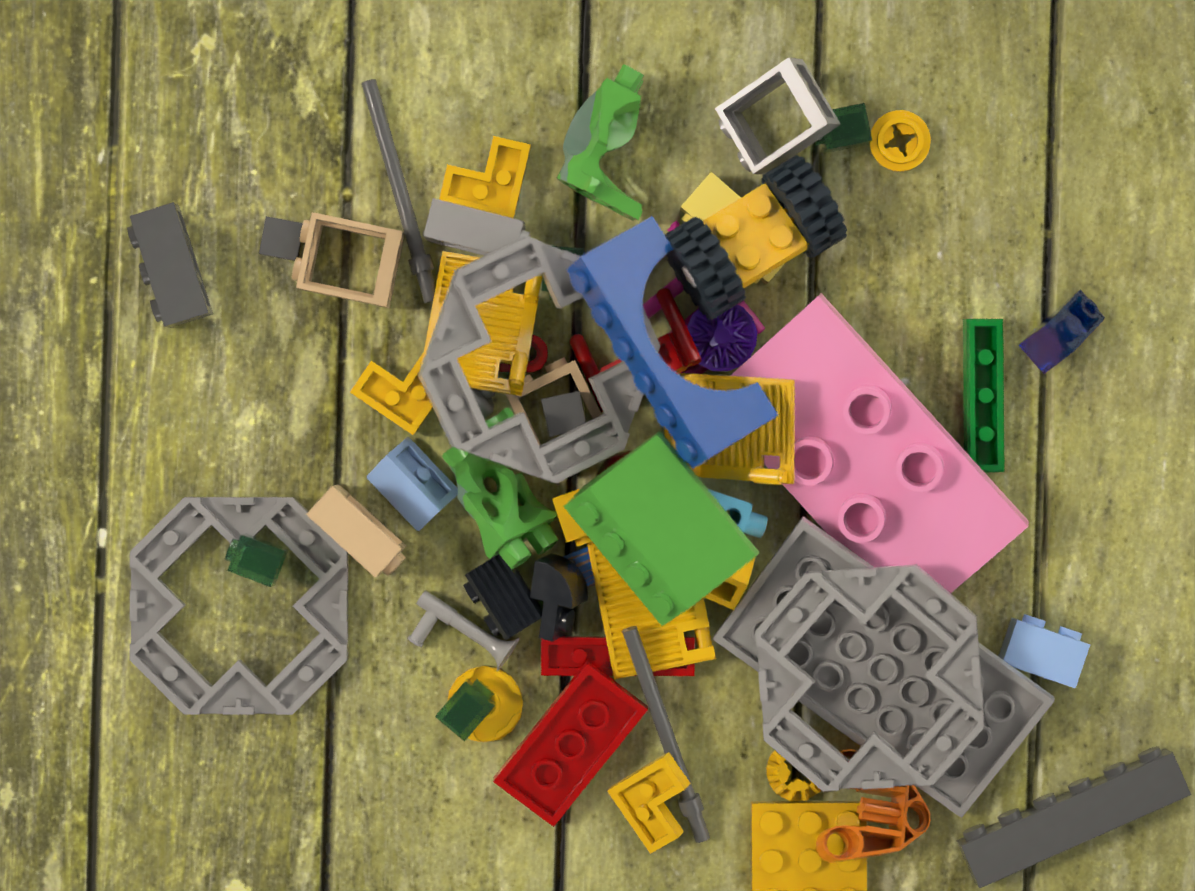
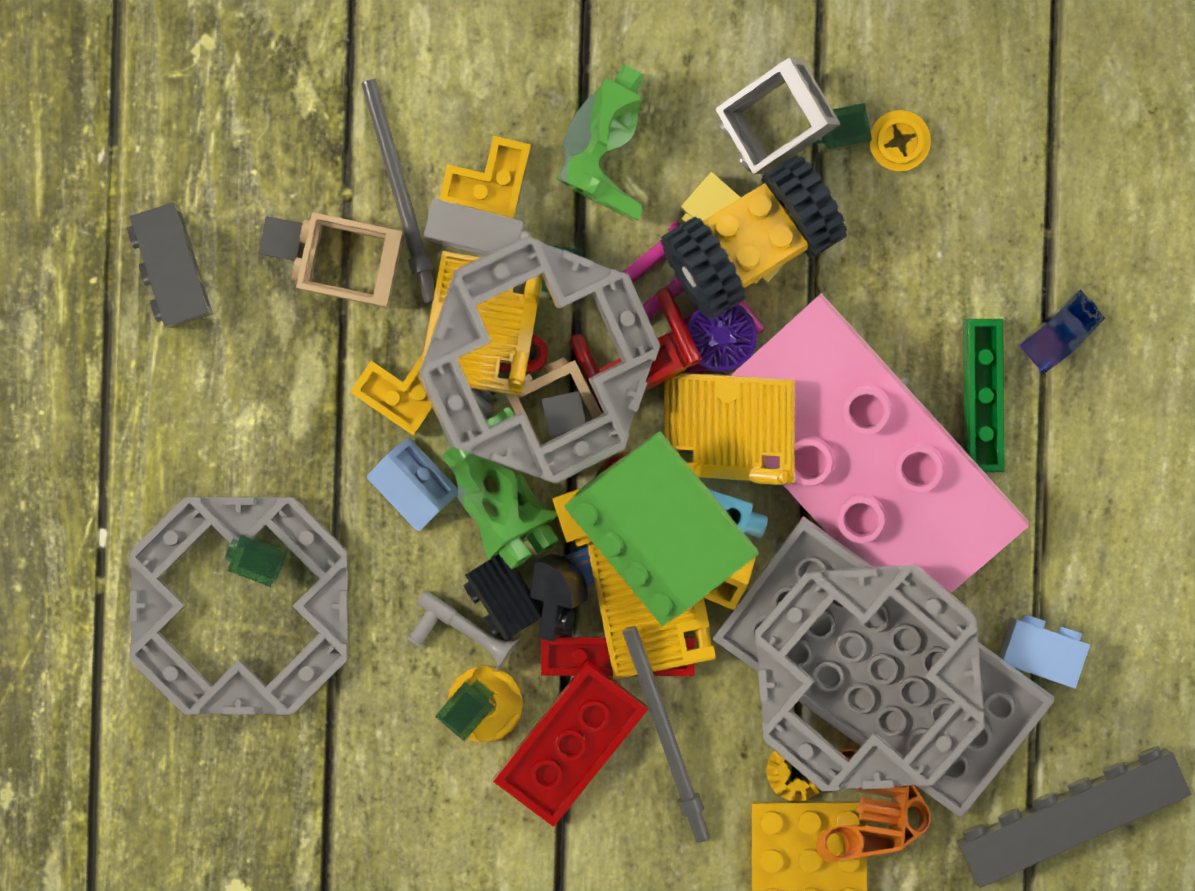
(358, 531): tan window -> none
(643, 798): yellow plate -> none
(696, 417): arch -> none

